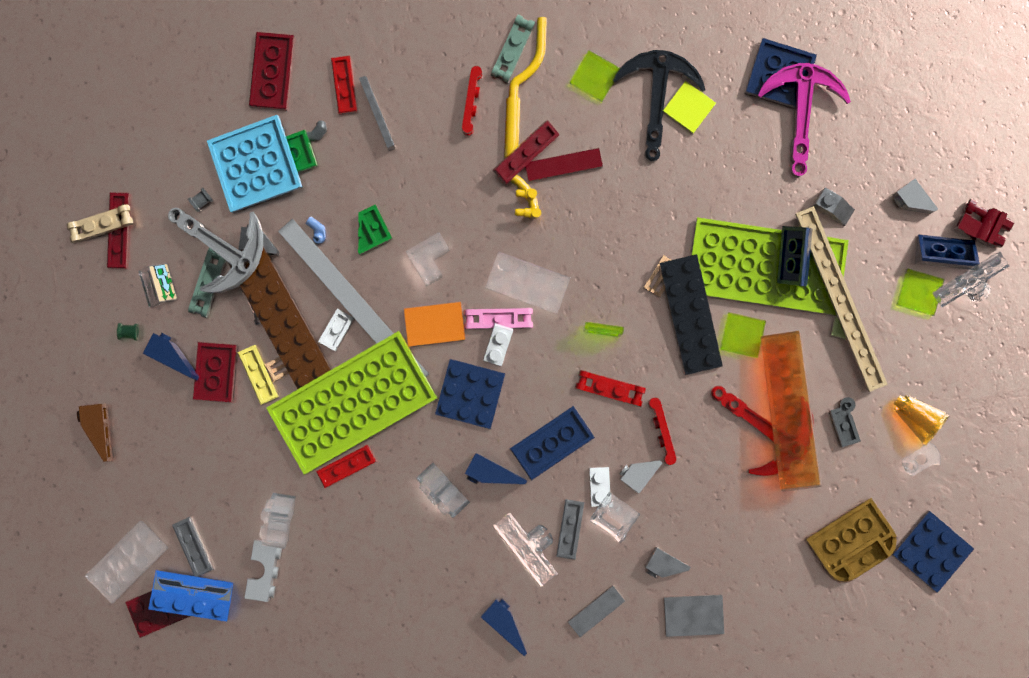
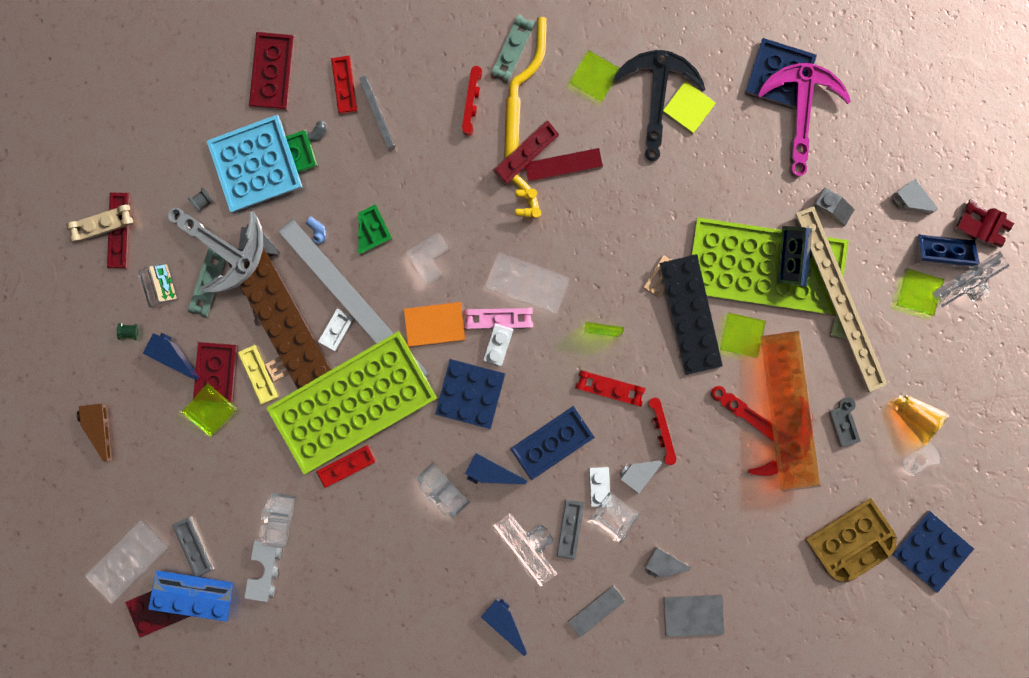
(209, 410): none -> clear neon green tile

